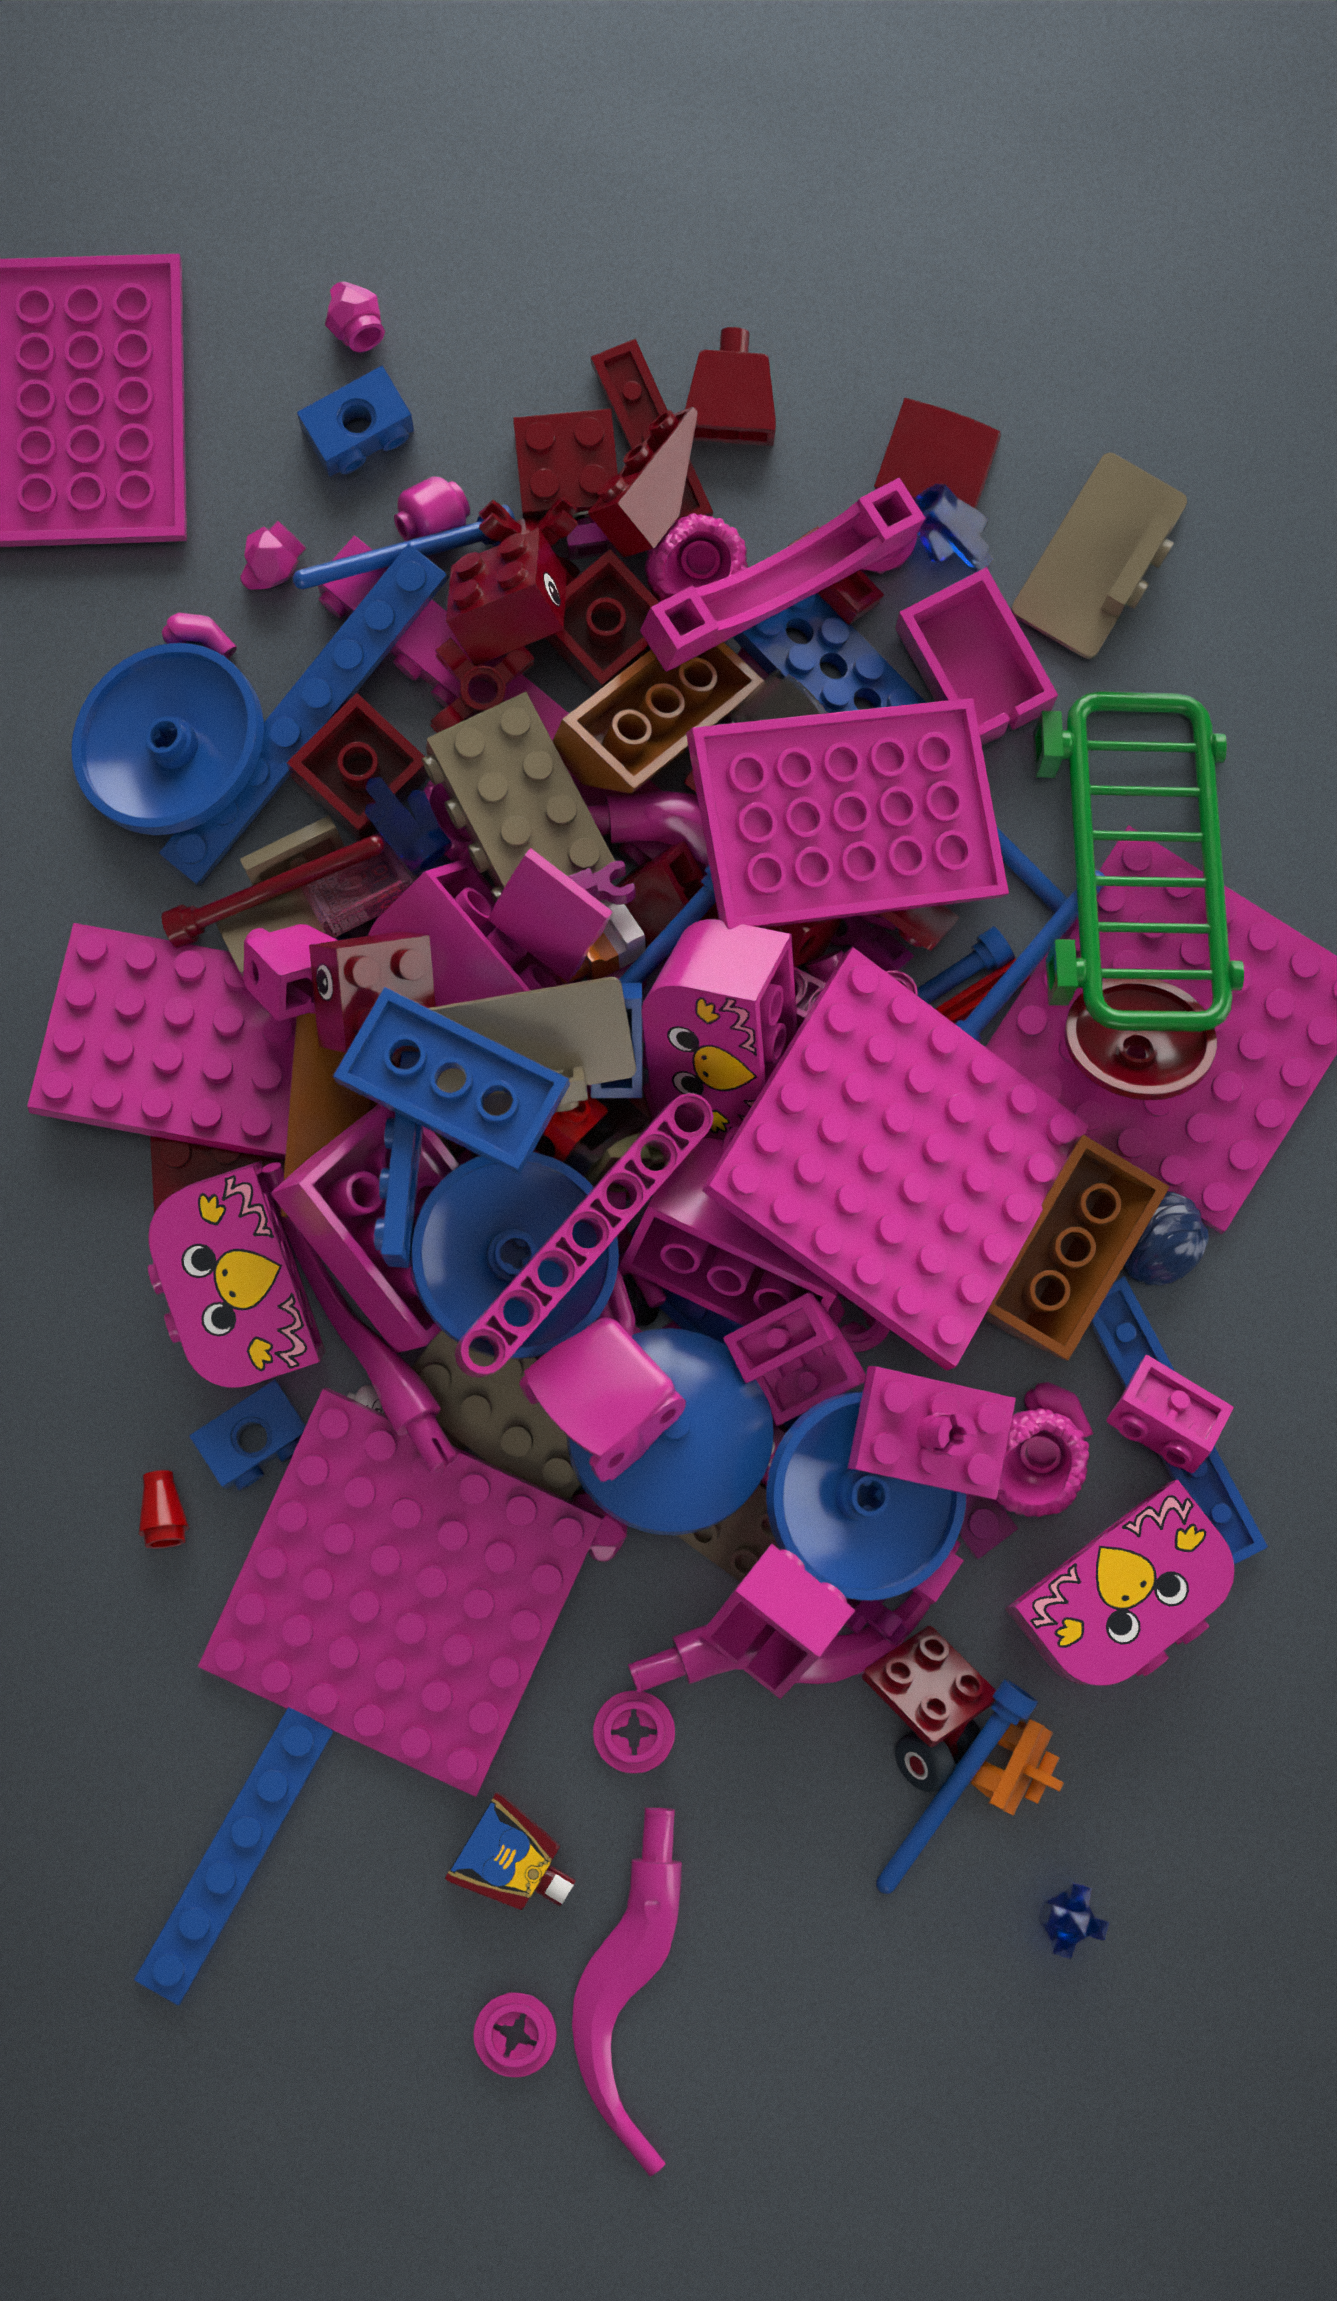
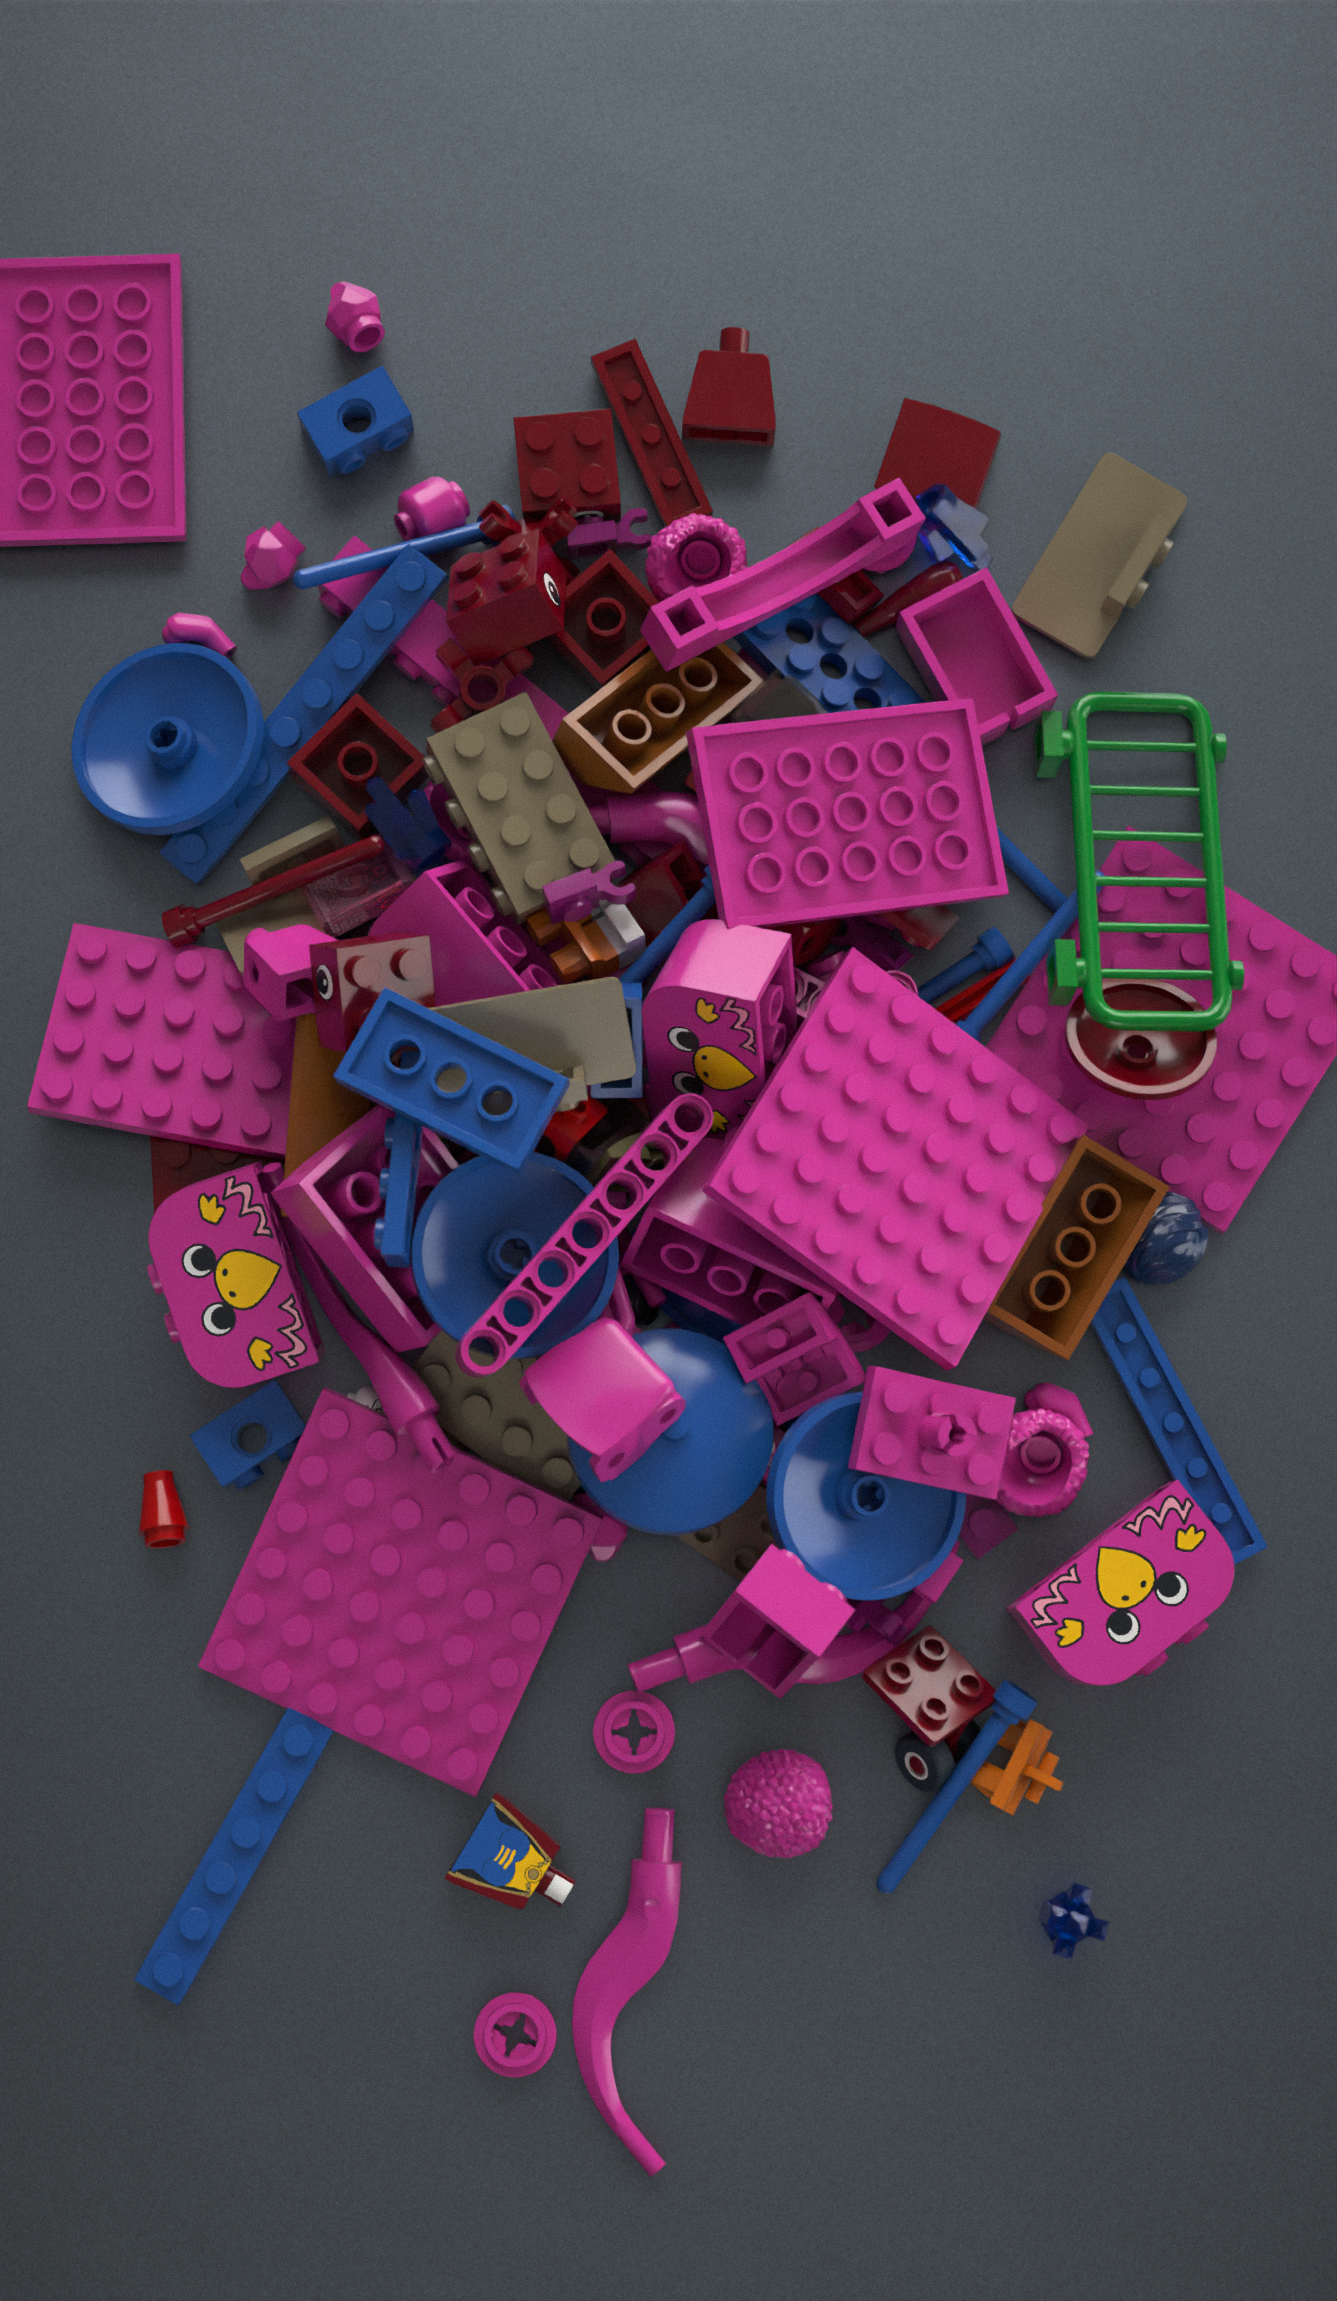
(549, 915): dark pink slope -> none
(648, 491): slope -> none
(779, 1803): none -> dark pink hair
(920, 587): none -> dark red piece
(1170, 1415): dark pink bracket -> none

